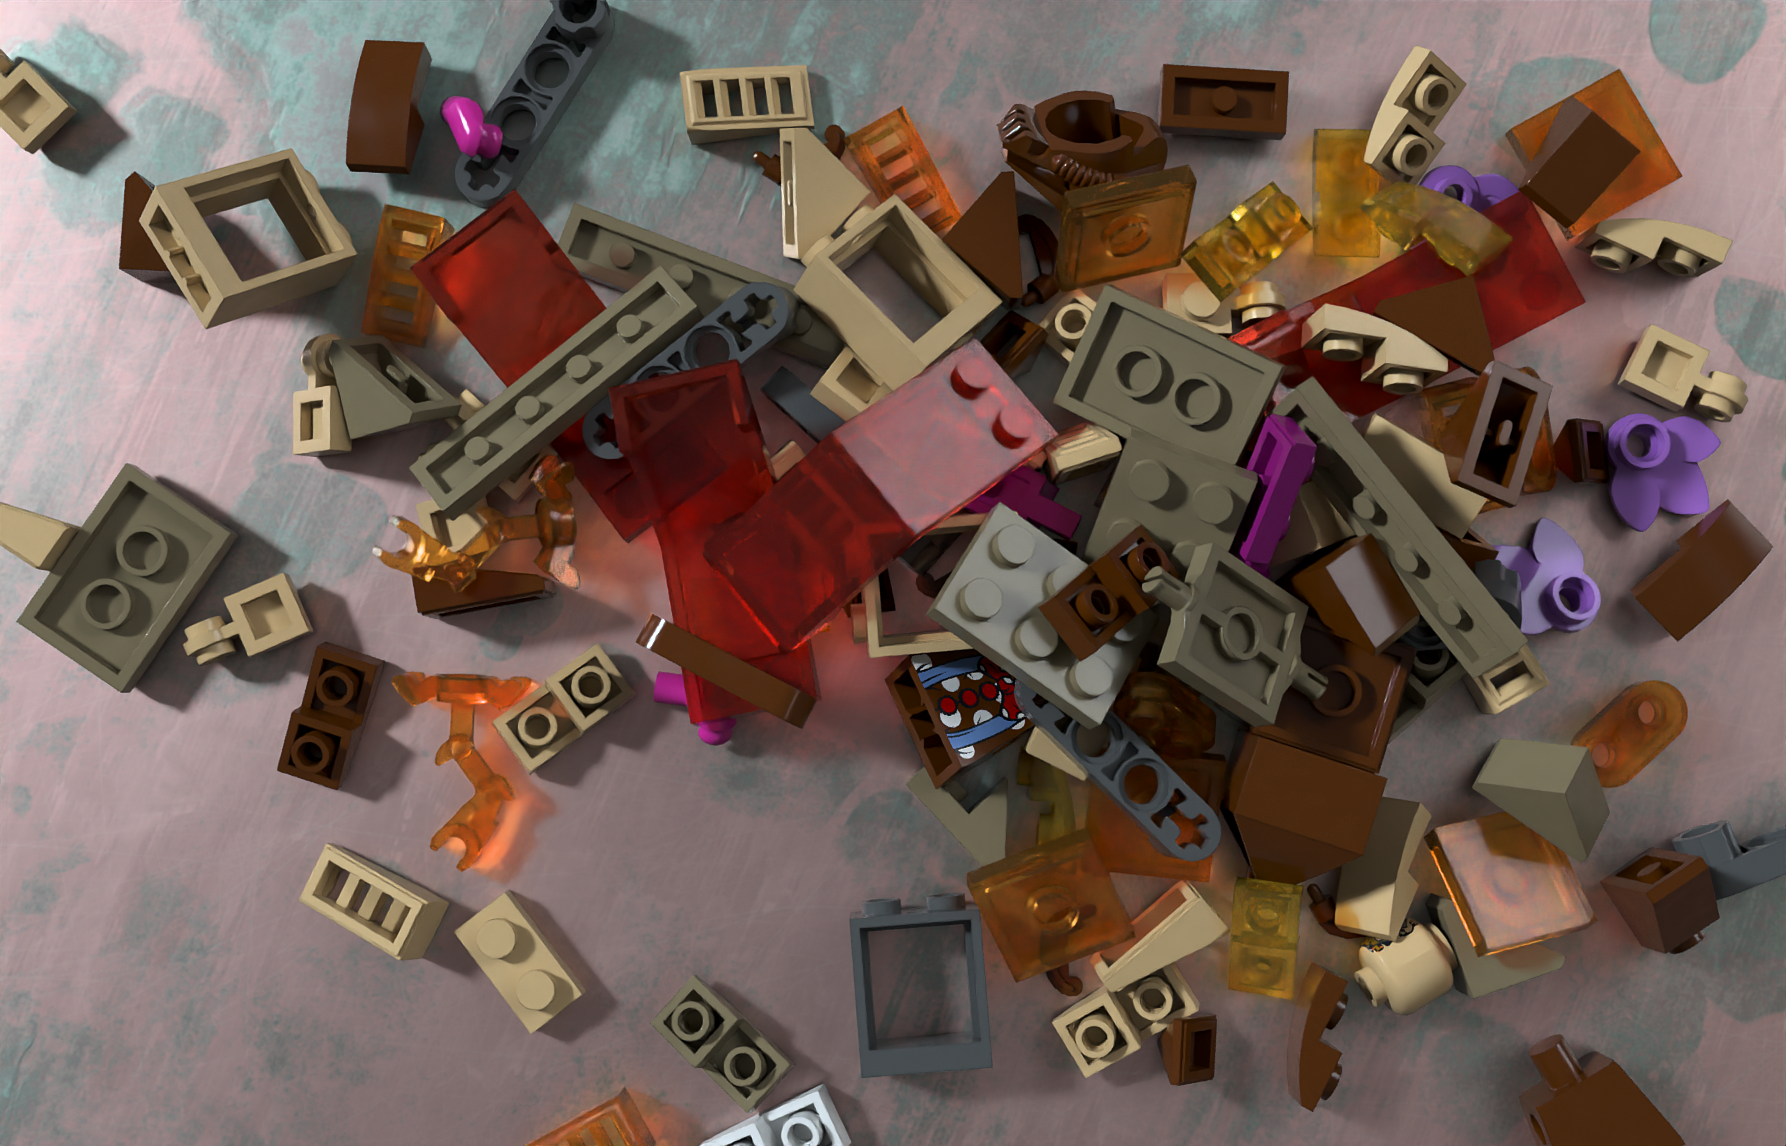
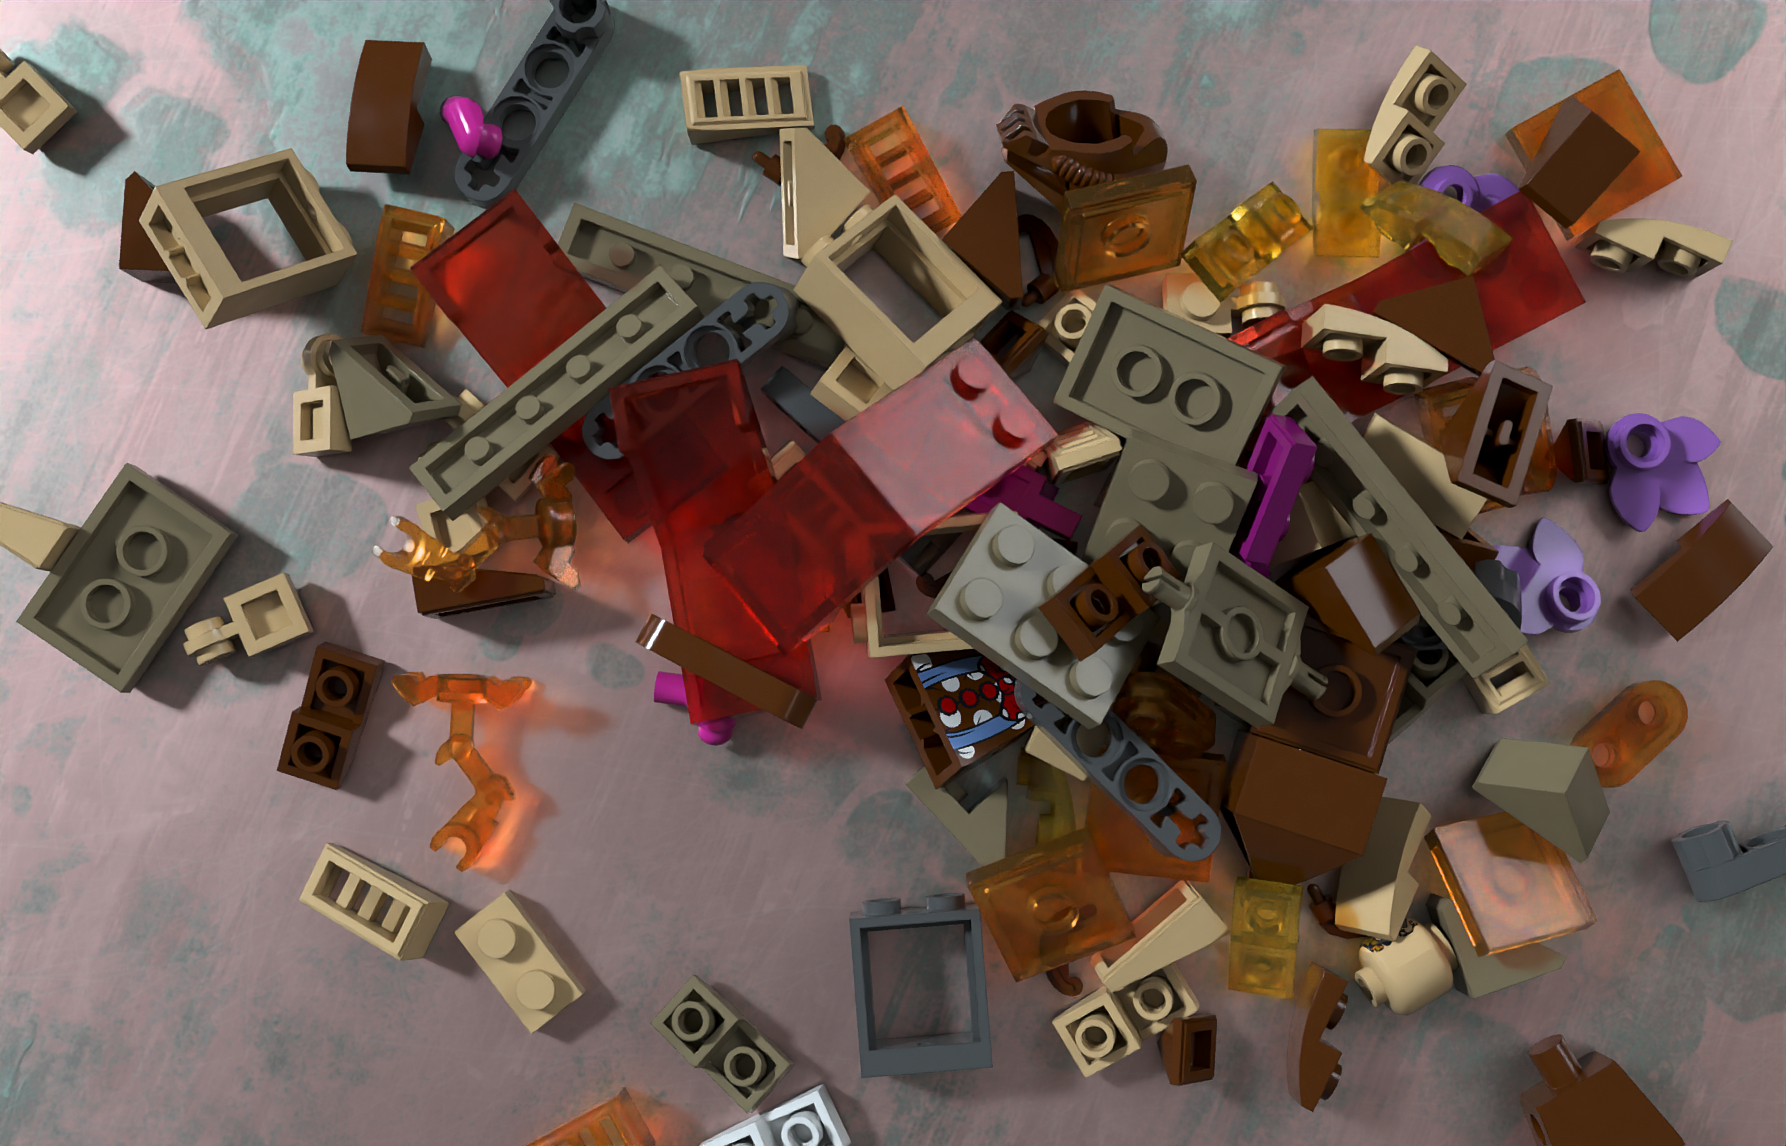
(563, 708): tan slope -> none
(1223, 102): reddish brown plate -> none
(1664, 899): reddish brown slope -> none
(1669, 369): tan plate -> none

